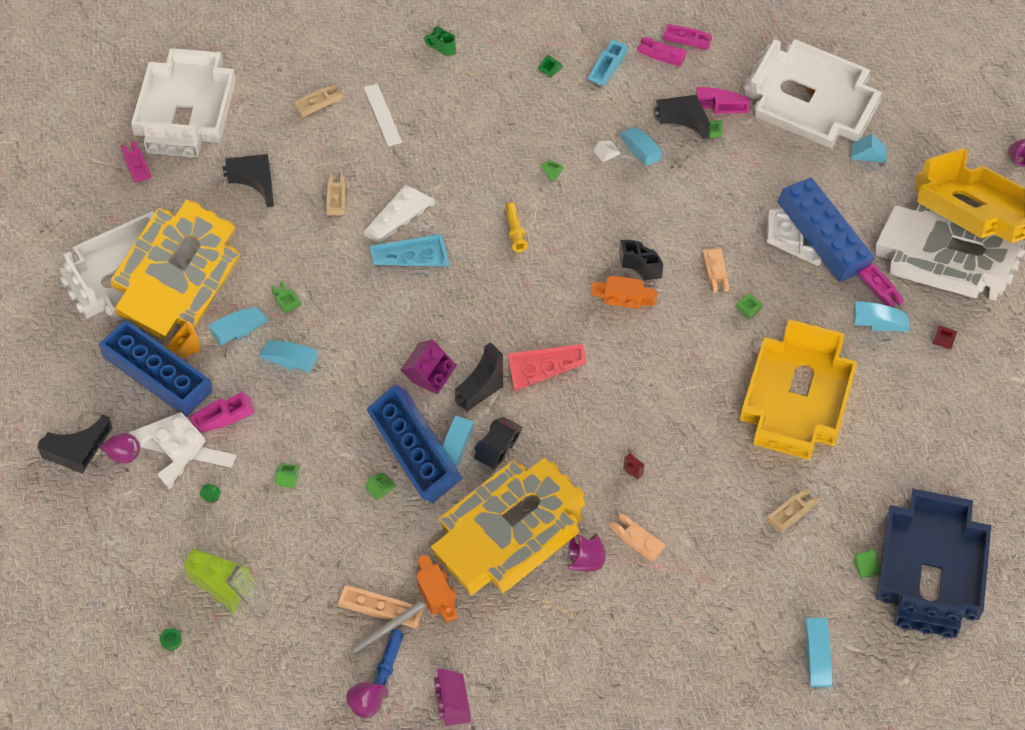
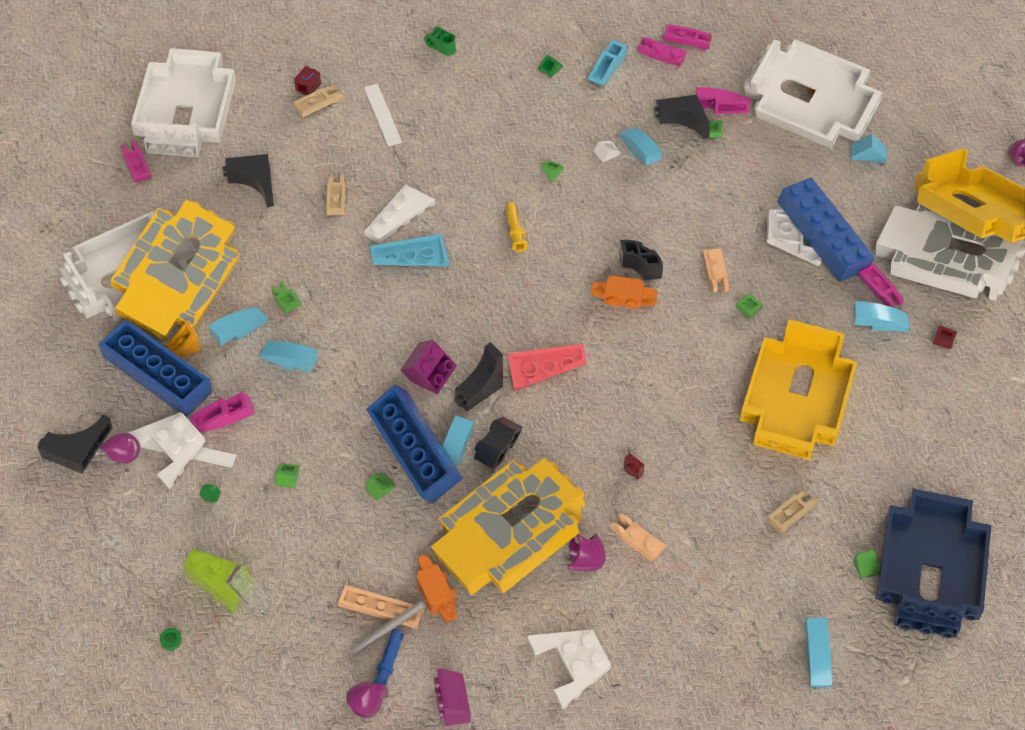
(307, 81): none -> dark red brick
(581, 657): none -> white wing

